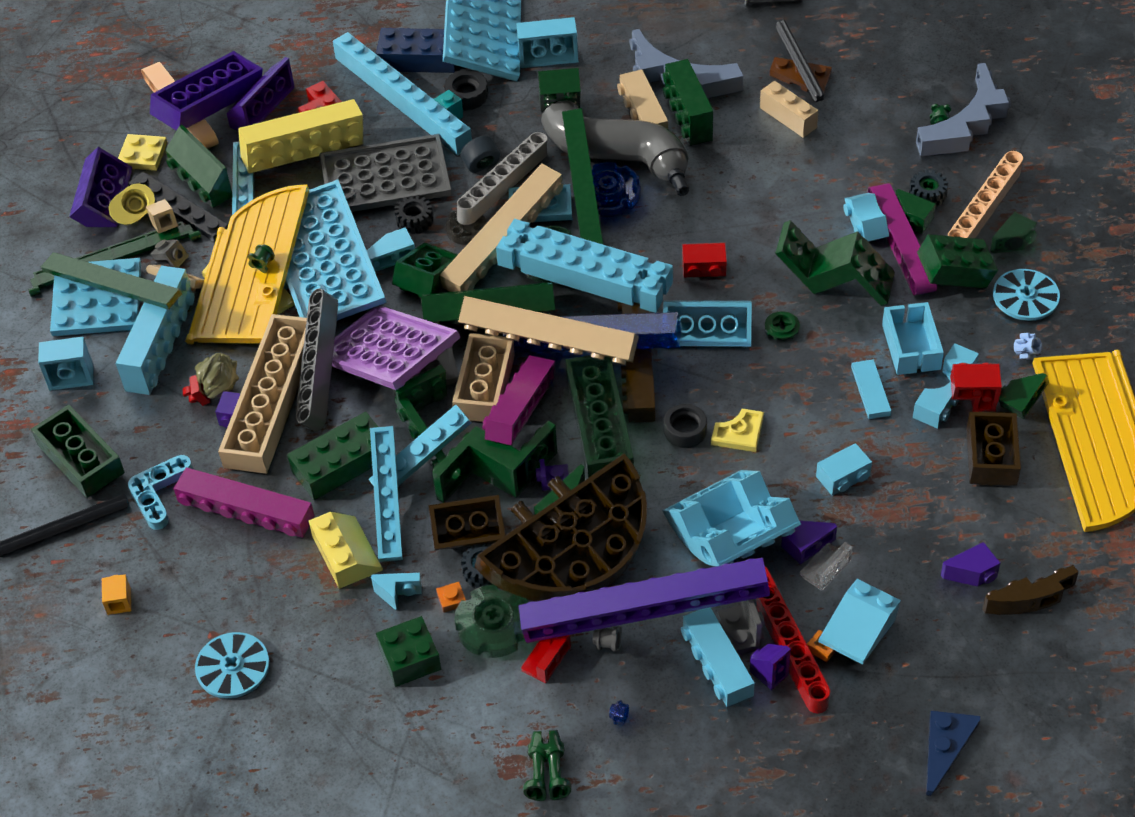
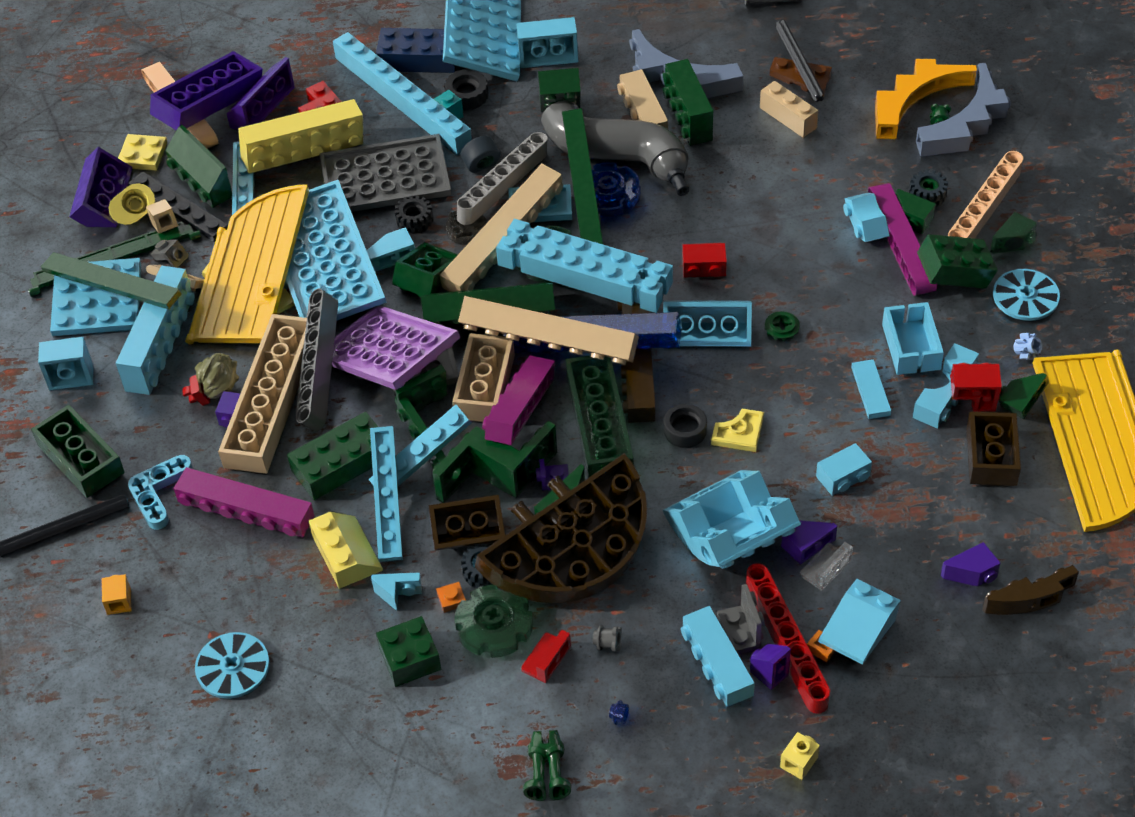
(261, 257): dark green brick -> none
(644, 600): dark purple brick -> none
(799, 755): none -> light yellow brick
(835, 262): dark green bracket -> none
(927, 79): none -> light orange arch
(946, 739): dark blue wing -> none

